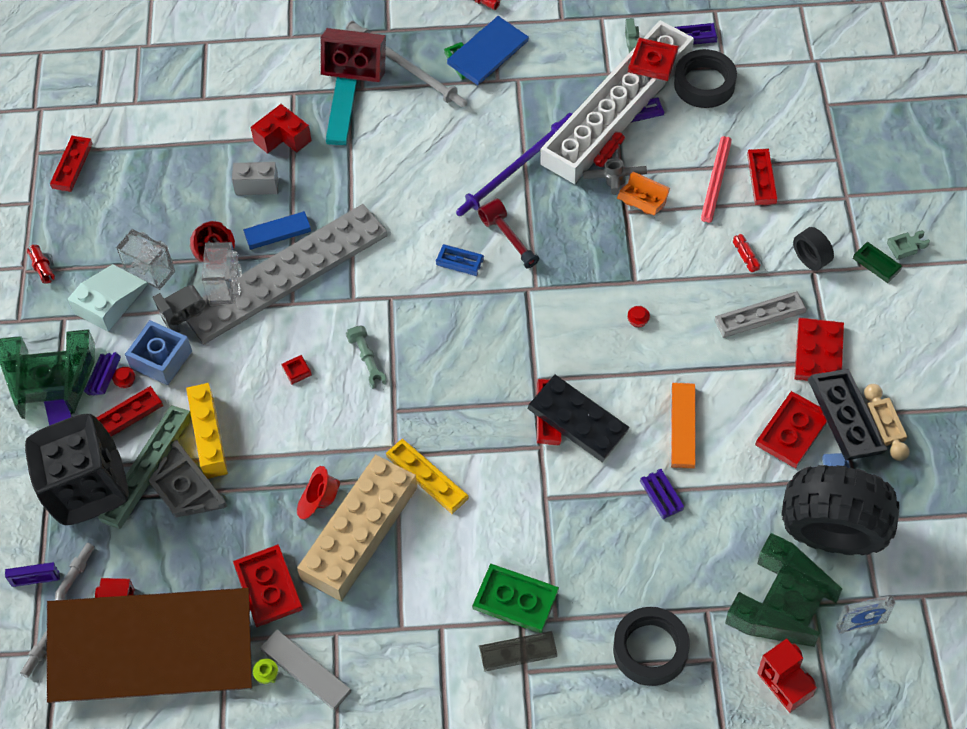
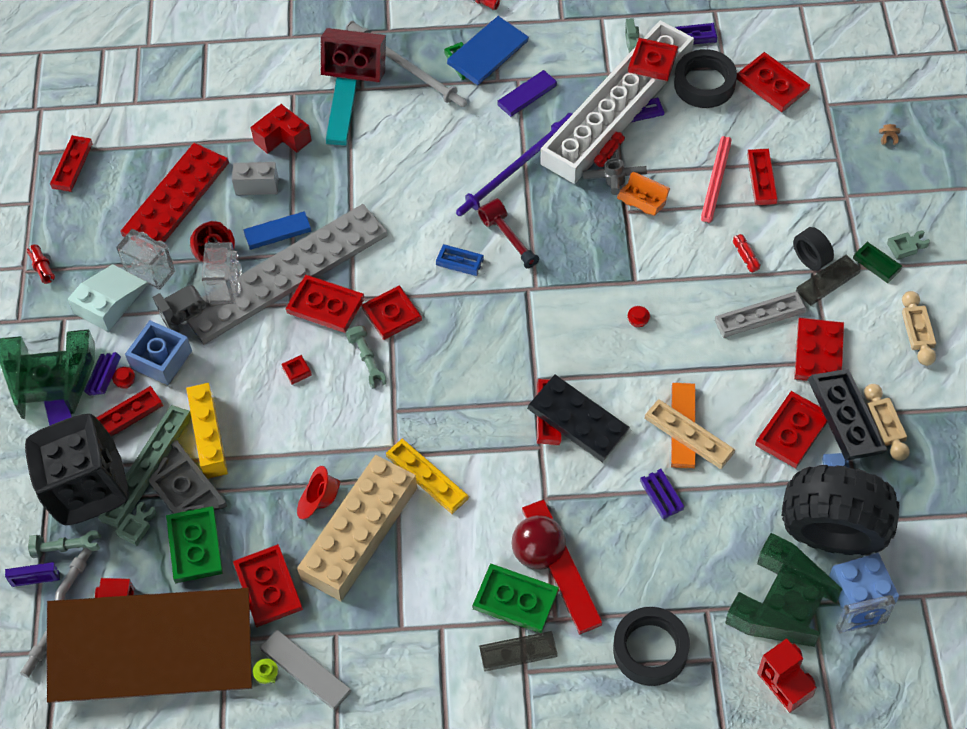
(37, 544): none -> sand green piece
(135, 527): none -> sand green plate
(177, 193): none -> red plate
(194, 544): none -> green plate
(325, 303): none -> red plate
(391, 312): none -> red tile
(527, 93): none -> dark purple tile
(538, 542): none -> dark red piece
(569, 581): none -> red tile
(689, 434): none -> tan tile
(773, 81): none -> red plate
(828, 280): none -> clear smoke tile
(863, 580): none -> medium blue brick
(889, 131): none -> medium nougat plate
(918, 328): none -> tan plate

